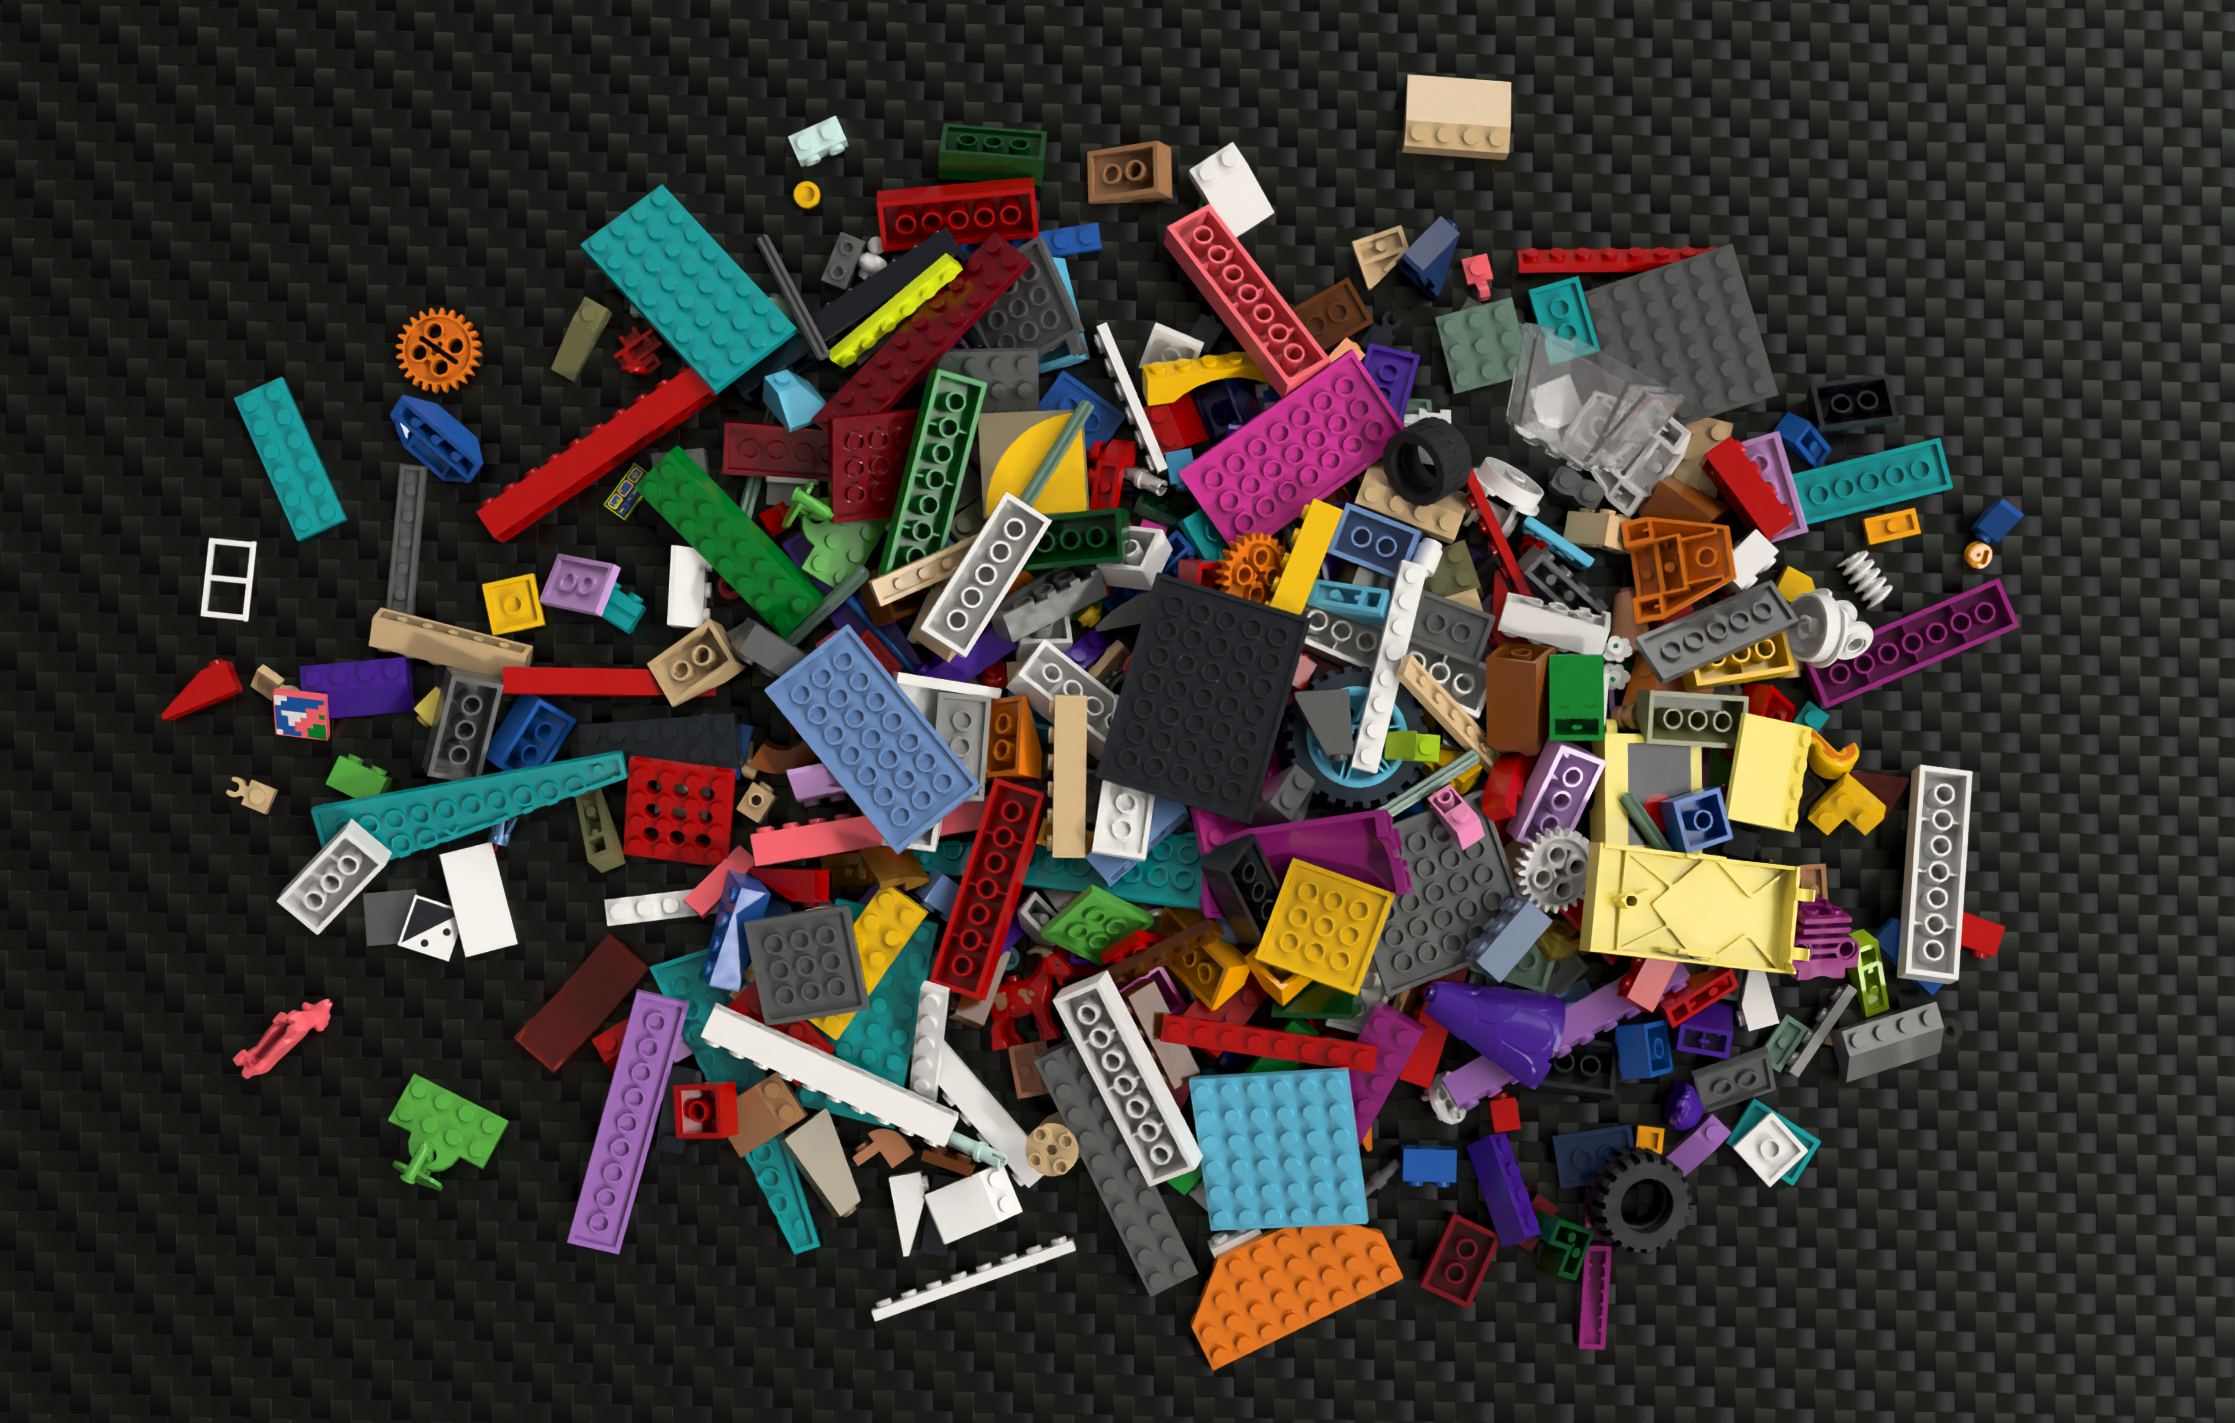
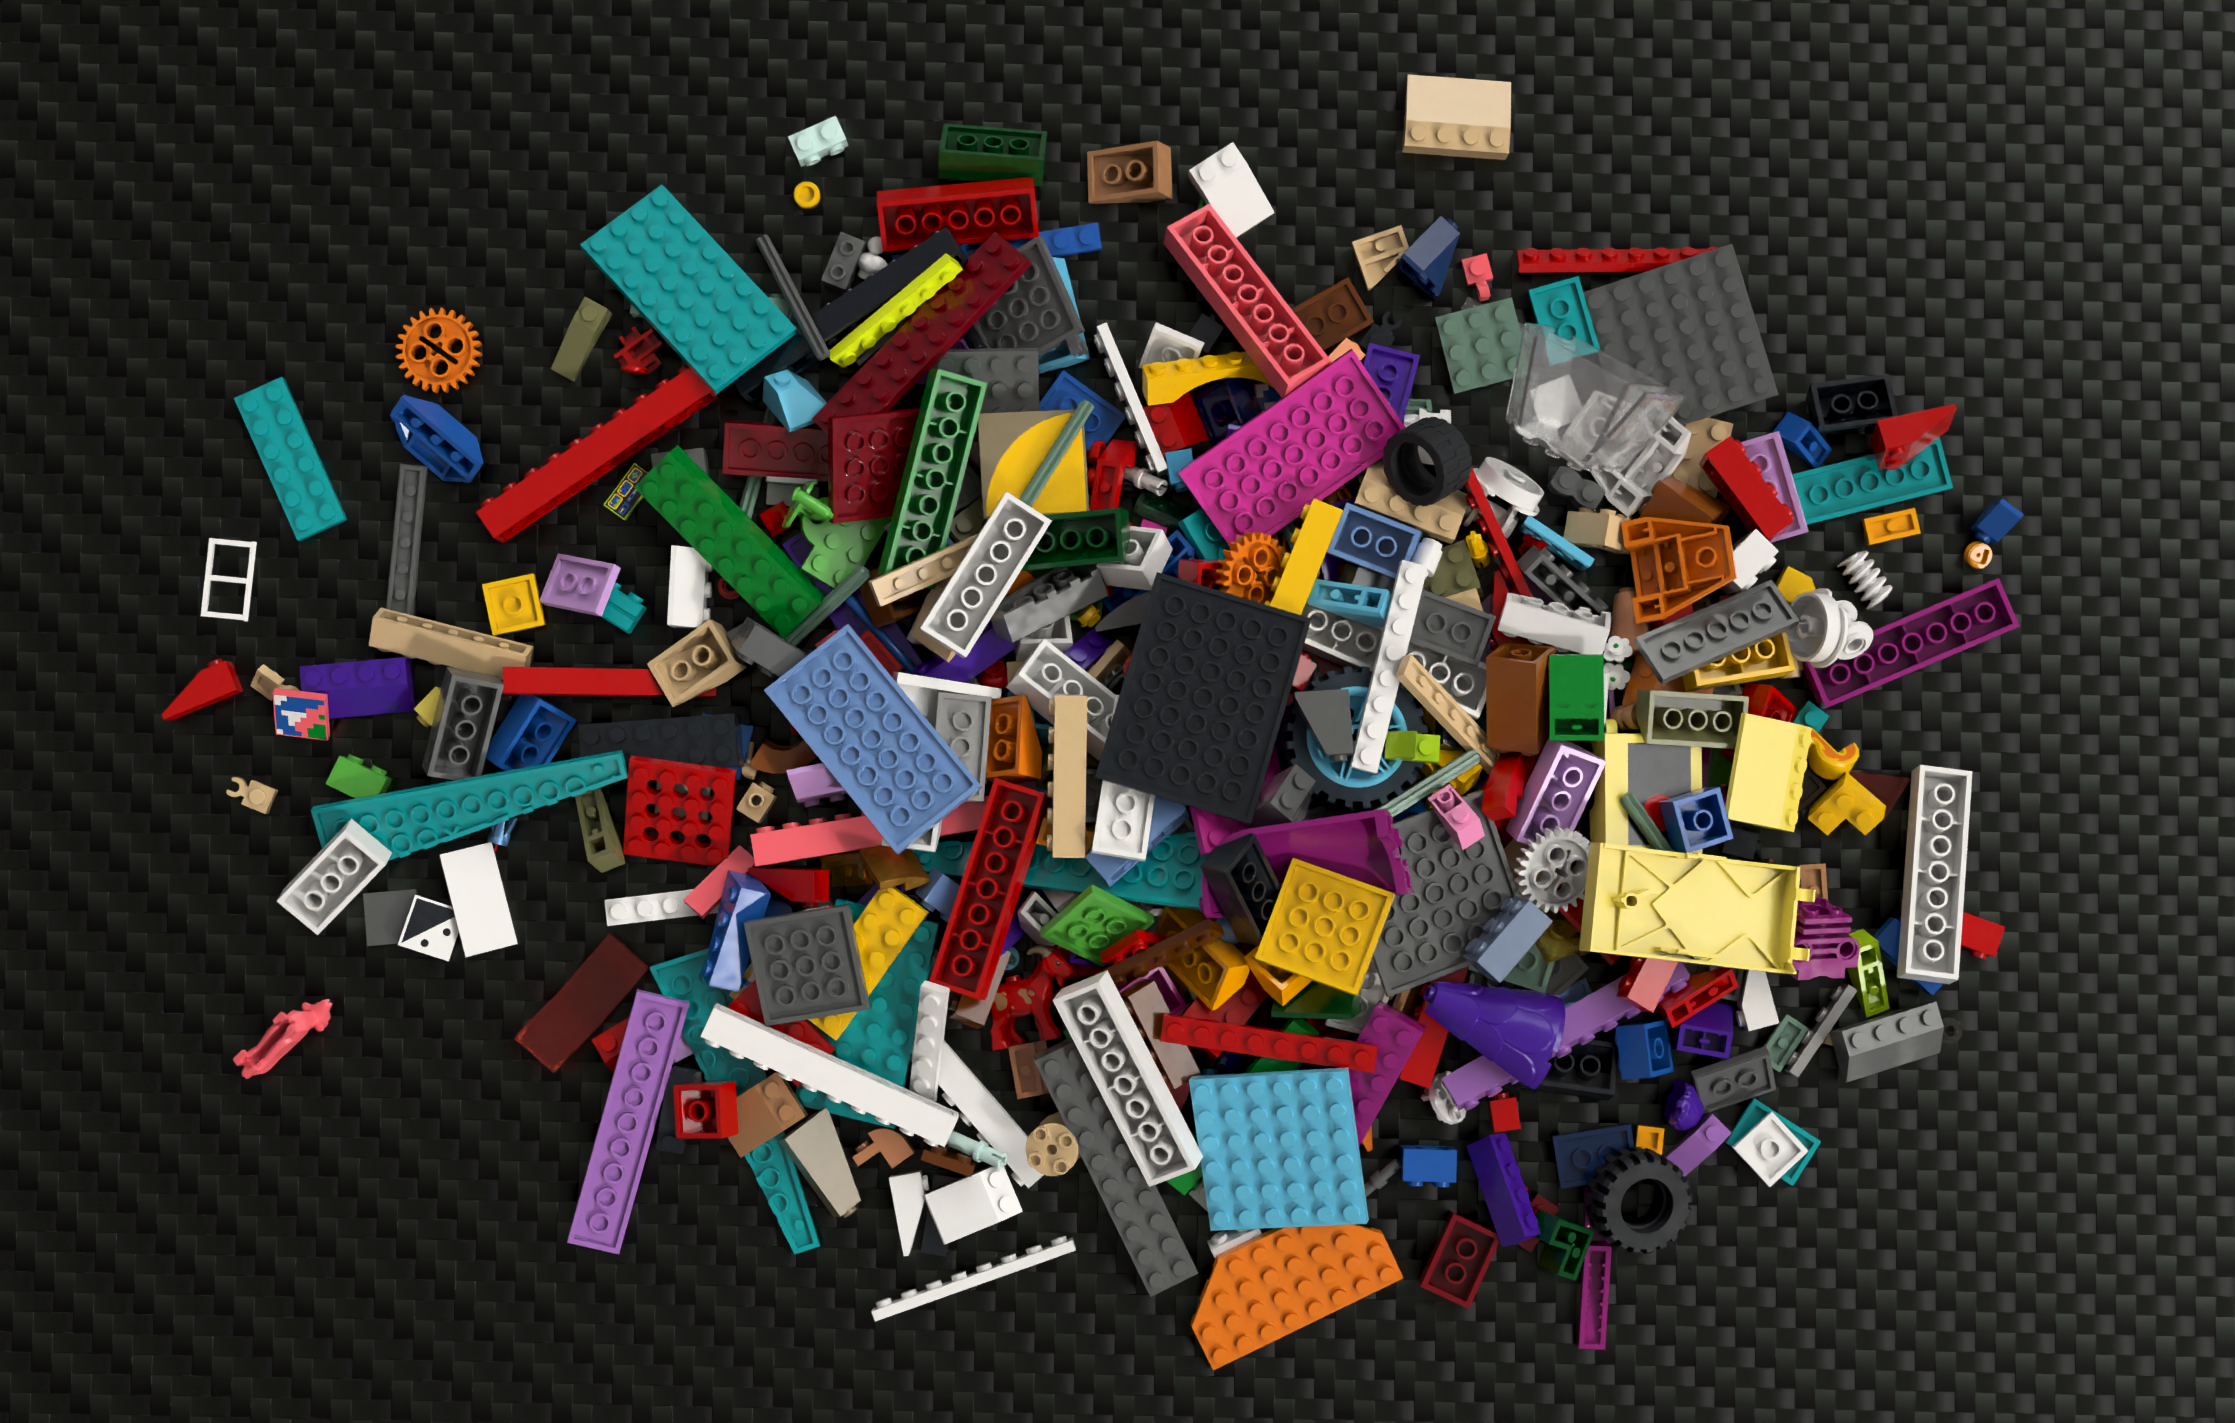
(442, 1125): bright green plate -> none
(1477, 549): none -> yellow axle
(1904, 436): none -> red slope

